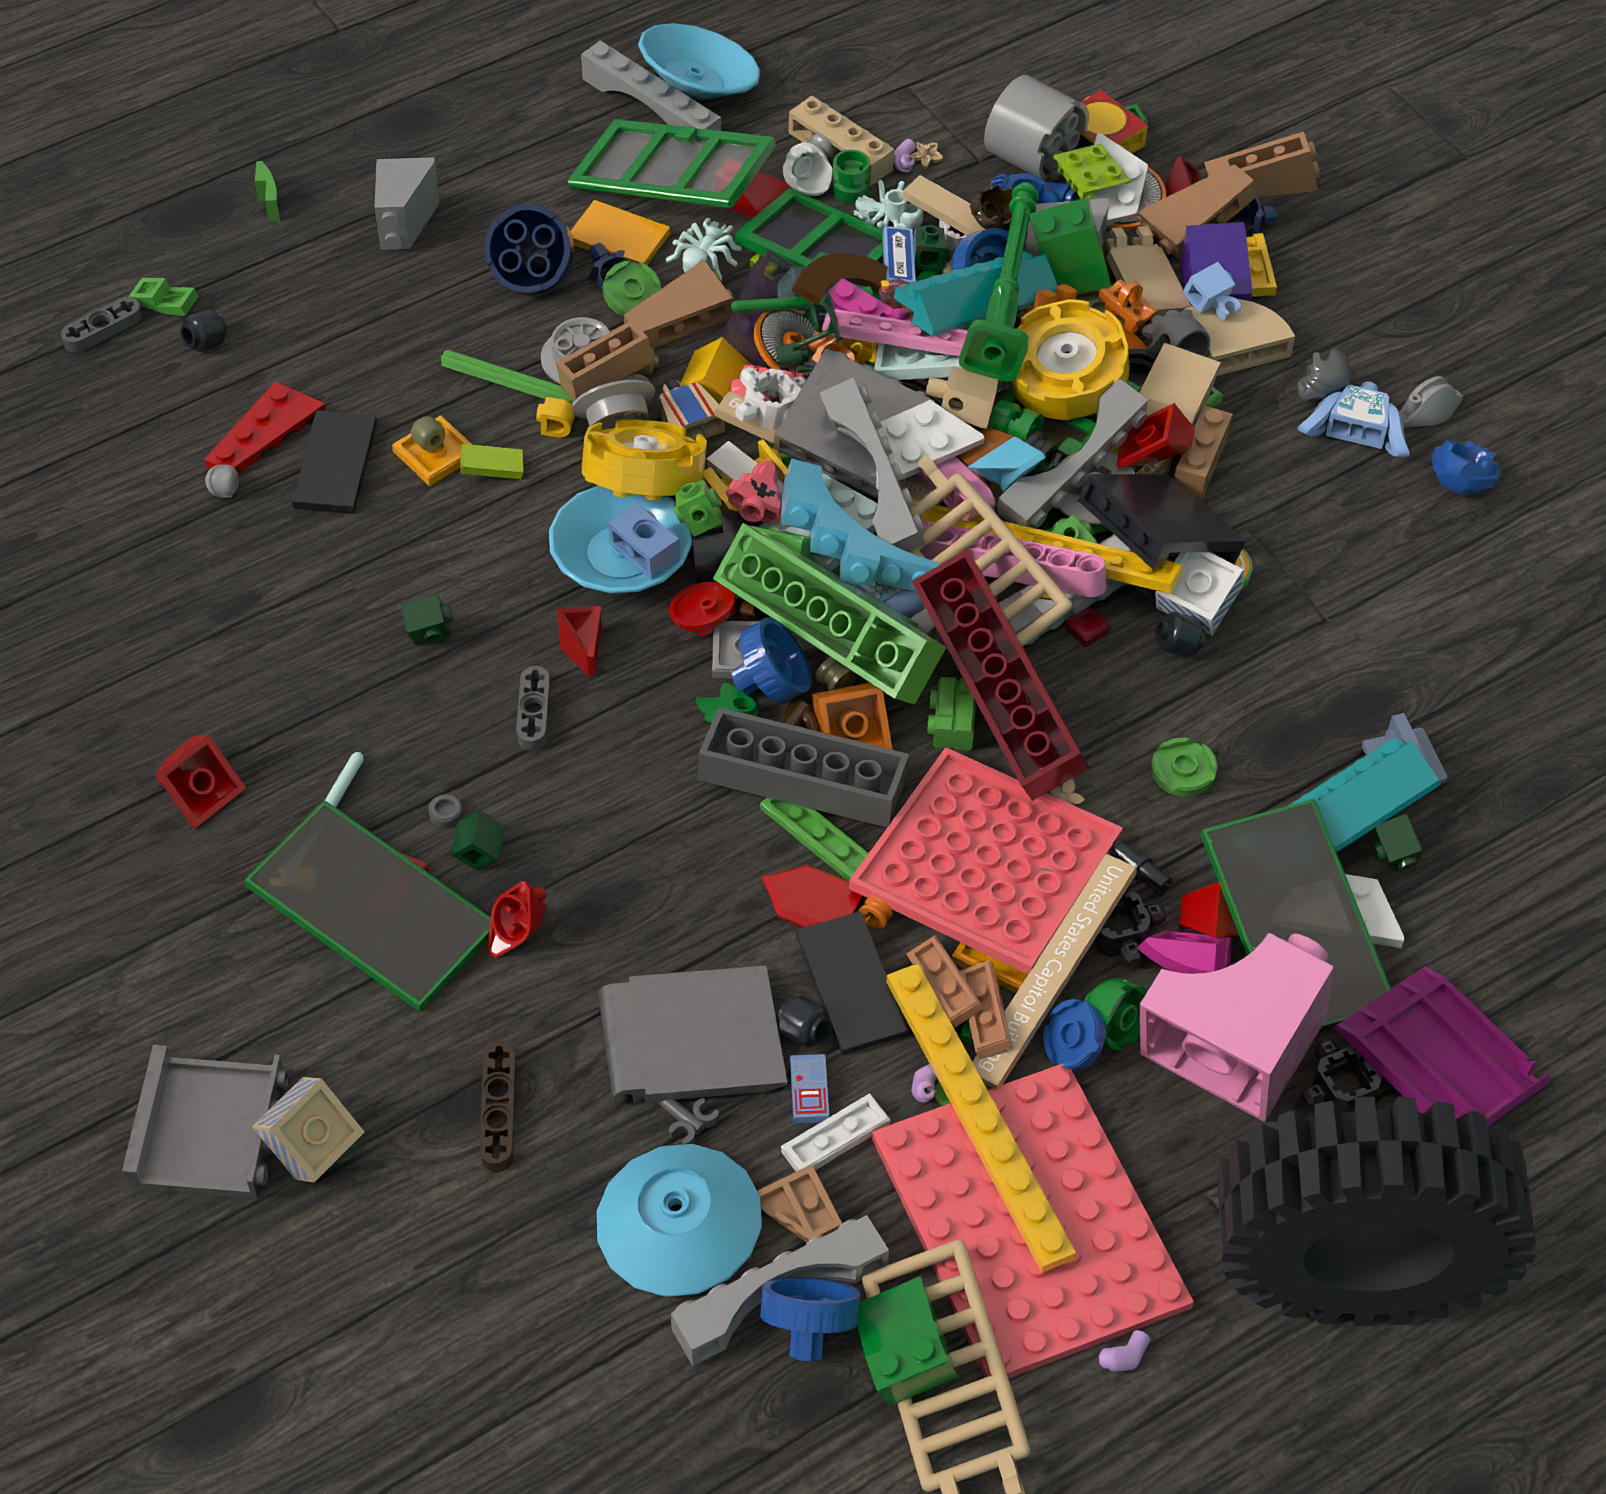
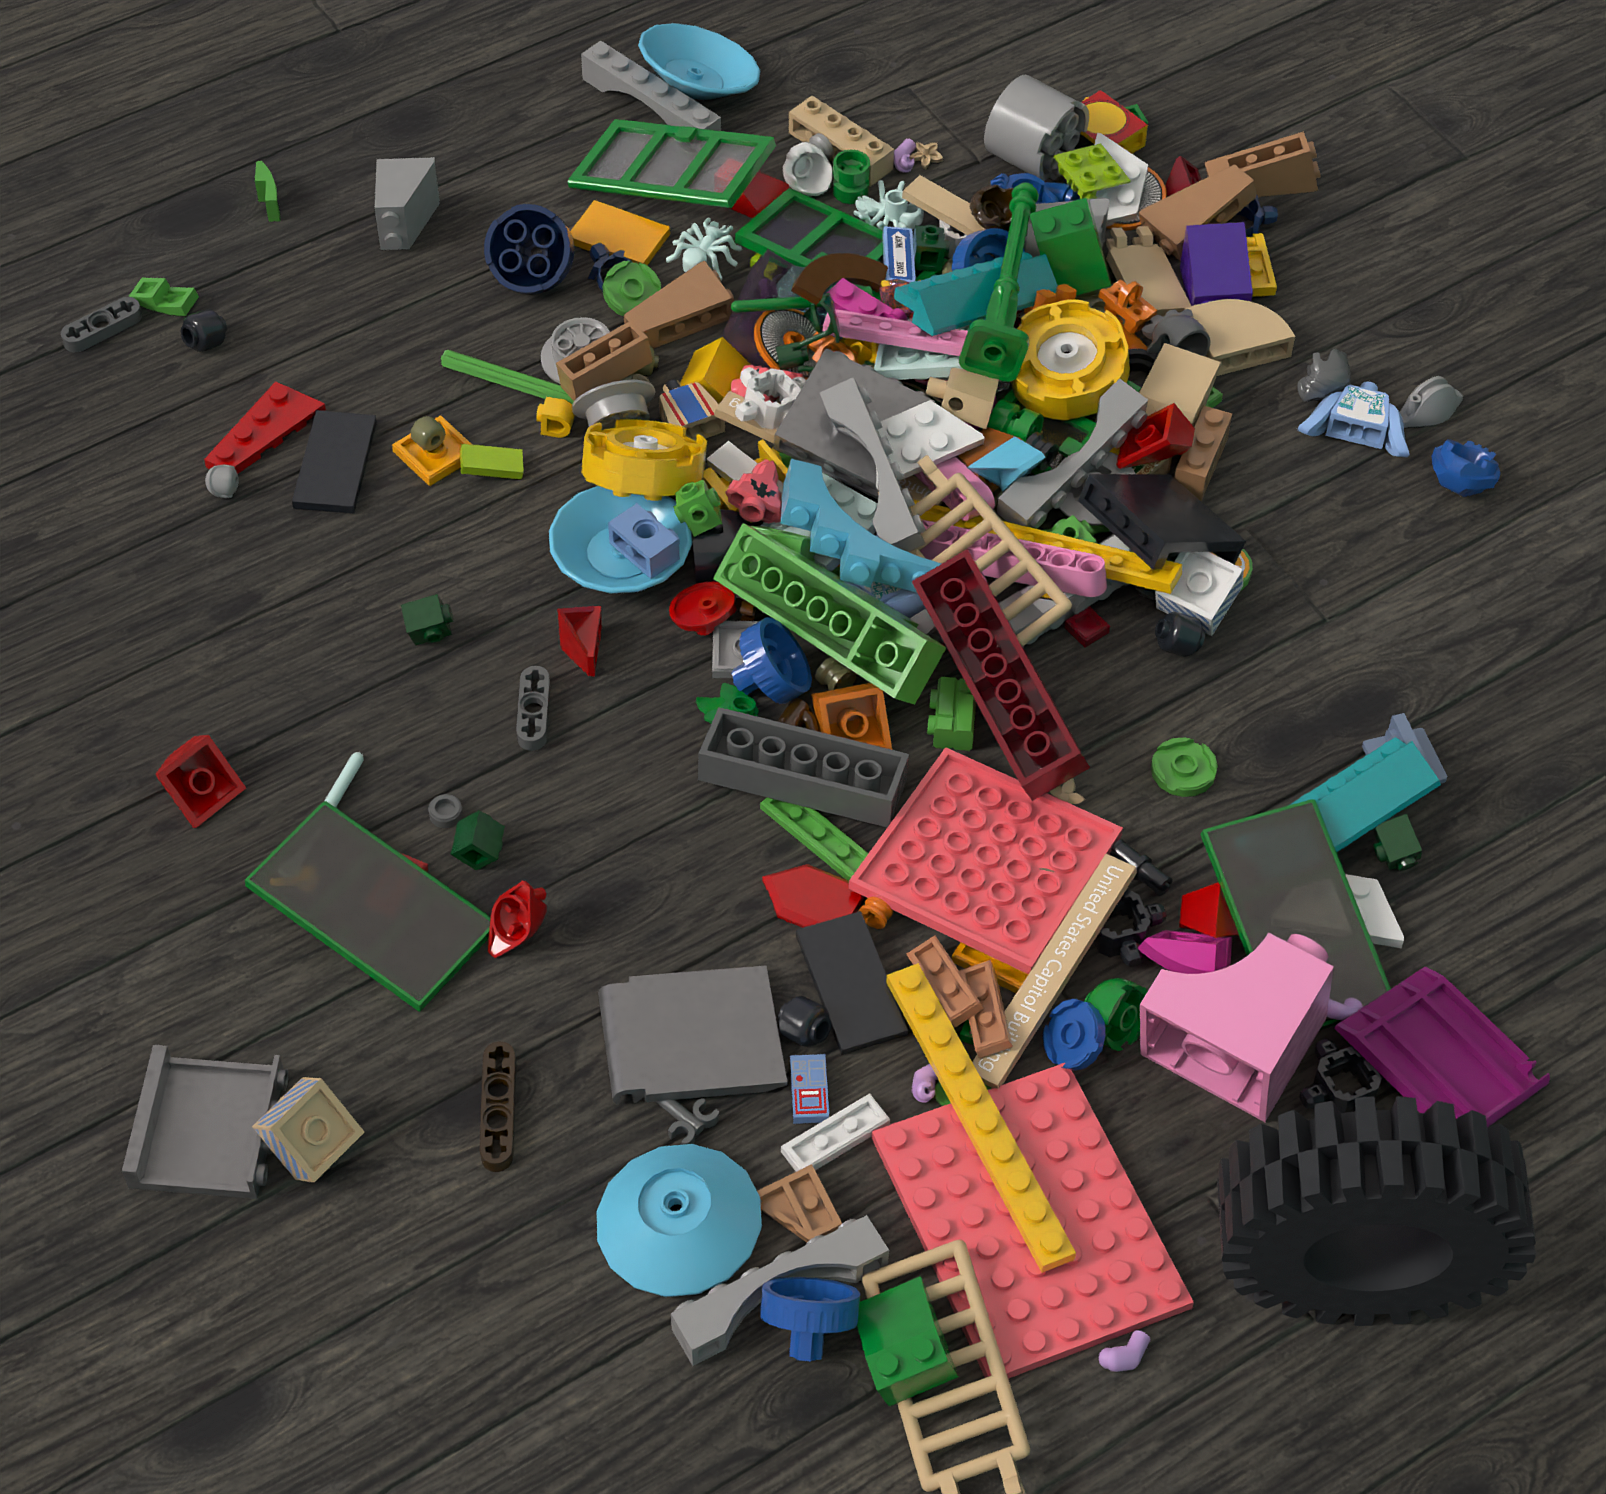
(1212, 289): light blue brick -> none
(1342, 1011): none -> lavender arm

